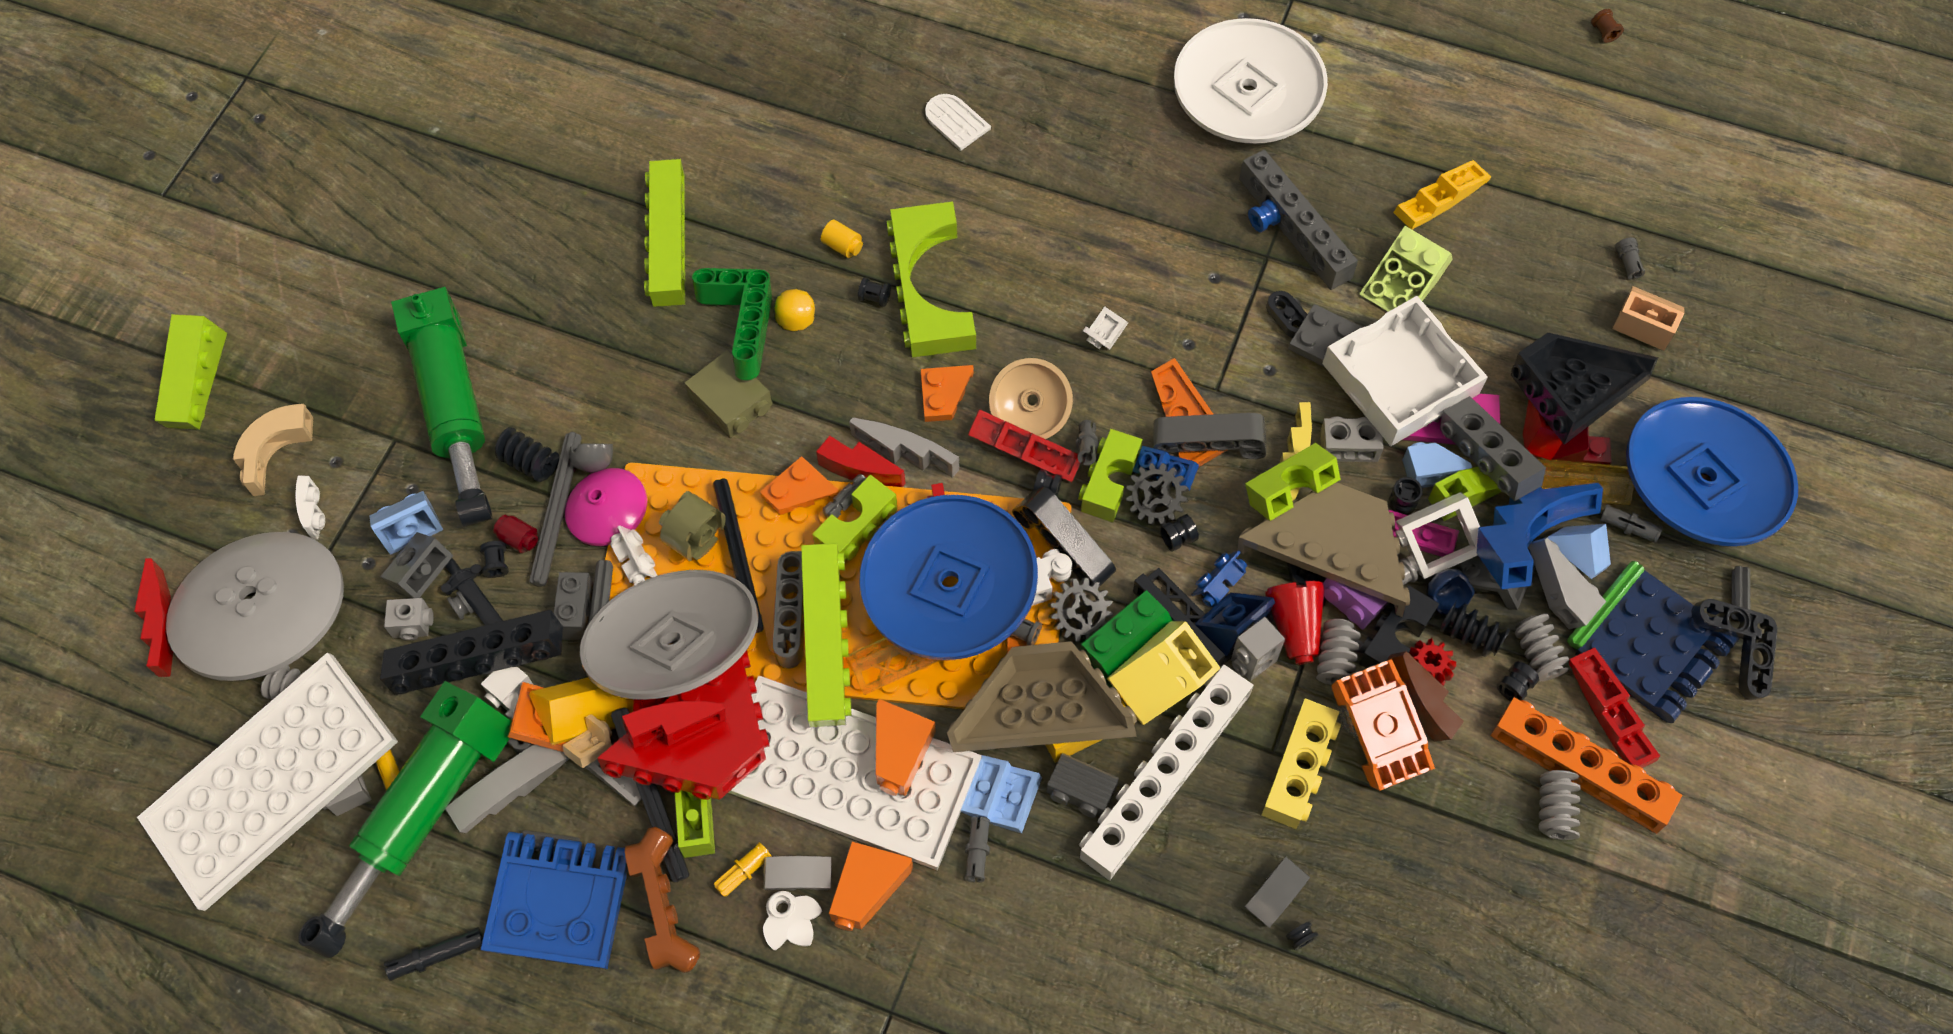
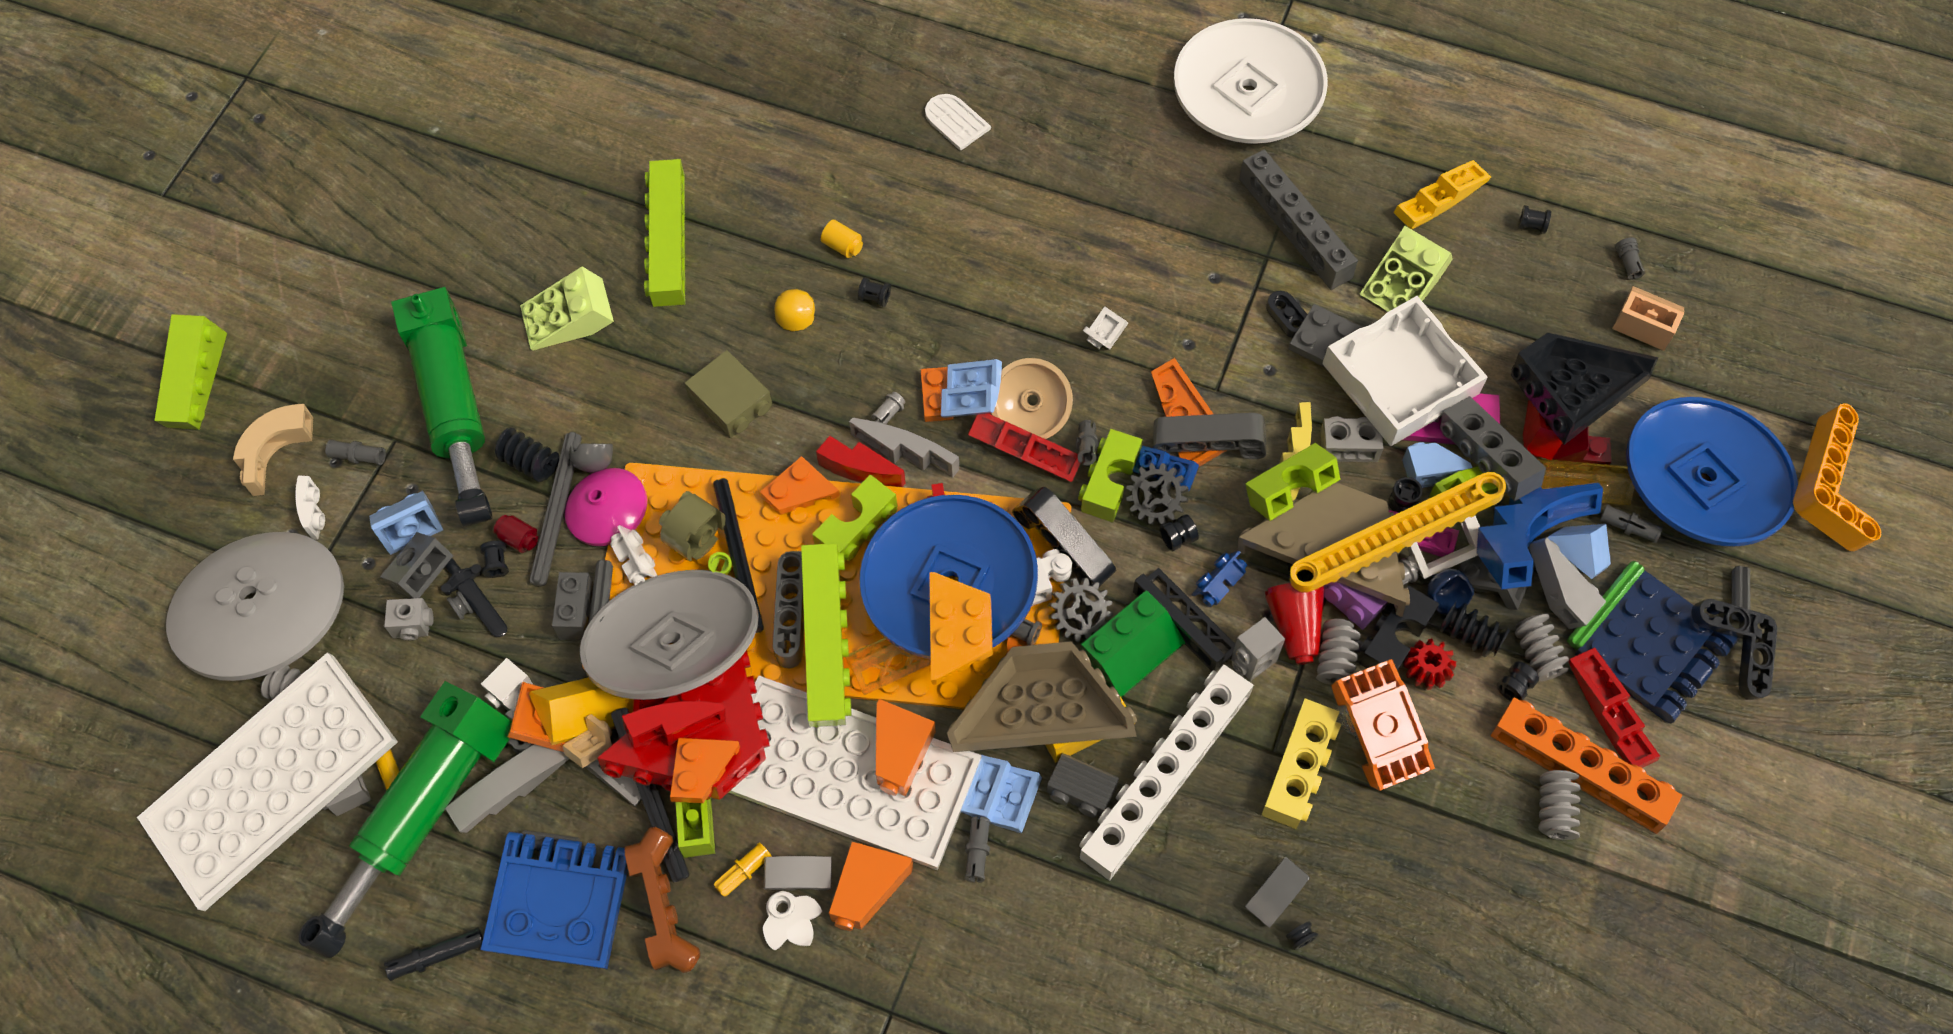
(152, 607): red slope -> none
(355, 452): none -> dark grey pin
(472, 652): black brick -> none
(567, 310): none -> yellowish green slope
(699, 766): none -> orange wing
(714, 559): none -> lime hinge
(753, 293): green beam -> none
(843, 498): dark grey axle -> none
(893, 403): none -> light grey pin
(929, 327): lime arch -> none
(957, 626): none -> light orange wing
(971, 388): none -> light blue slope
(1051, 482): black wheel -> none
(1163, 671): light yellow slope -> none
(1233, 617): dark blue slope -> none
(1264, 215): blue wheel -> none
(1397, 532): none -> yellow gear
(1427, 697): reddish brown slope -> none
(1534, 219): none -> black bush
(1607, 25): reddish brown bush -> none
(1820, 481): none -> light orange beam

